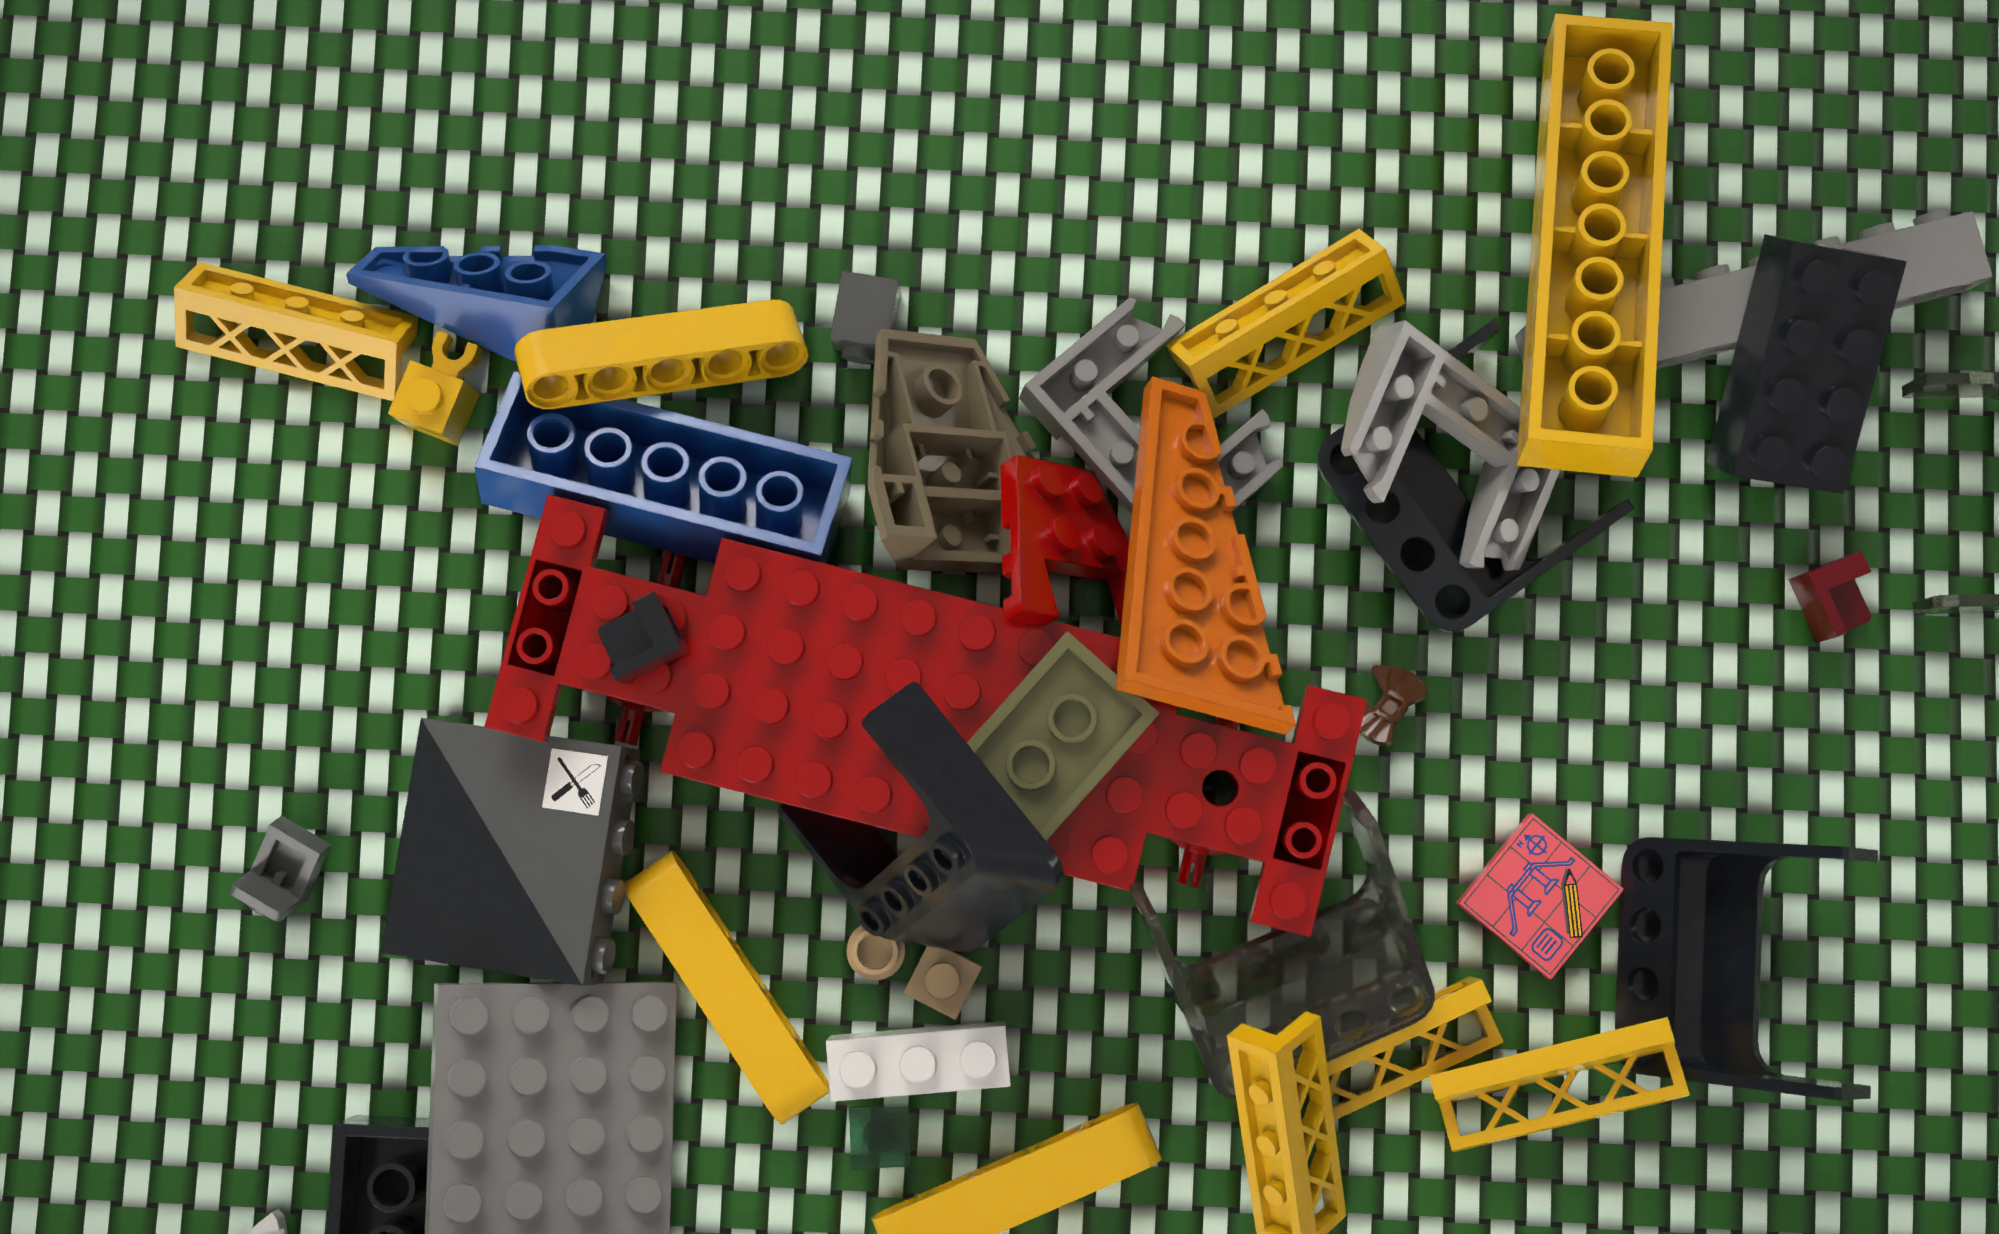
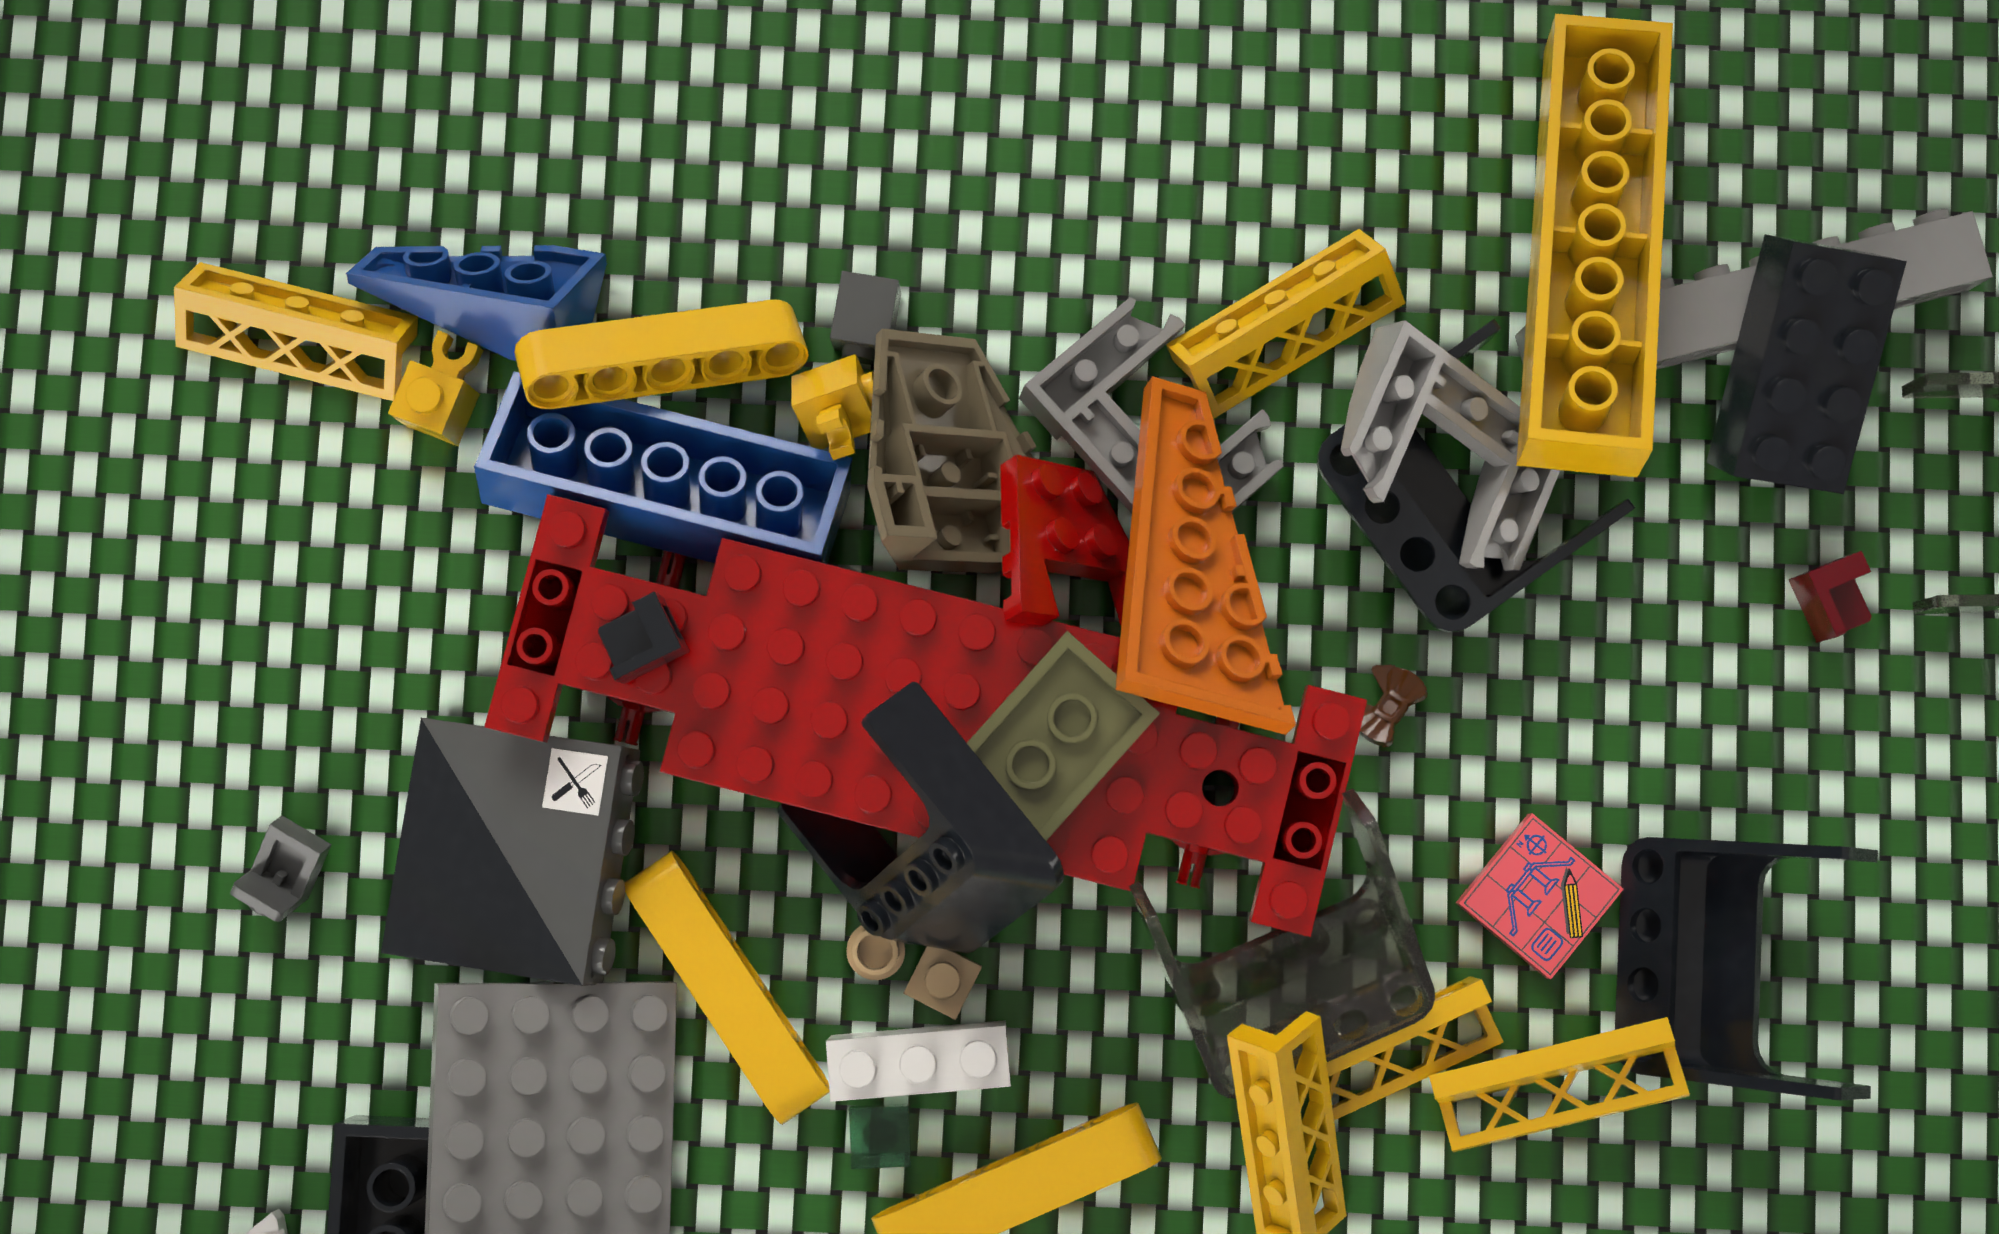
(834, 404): none -> yellow brick

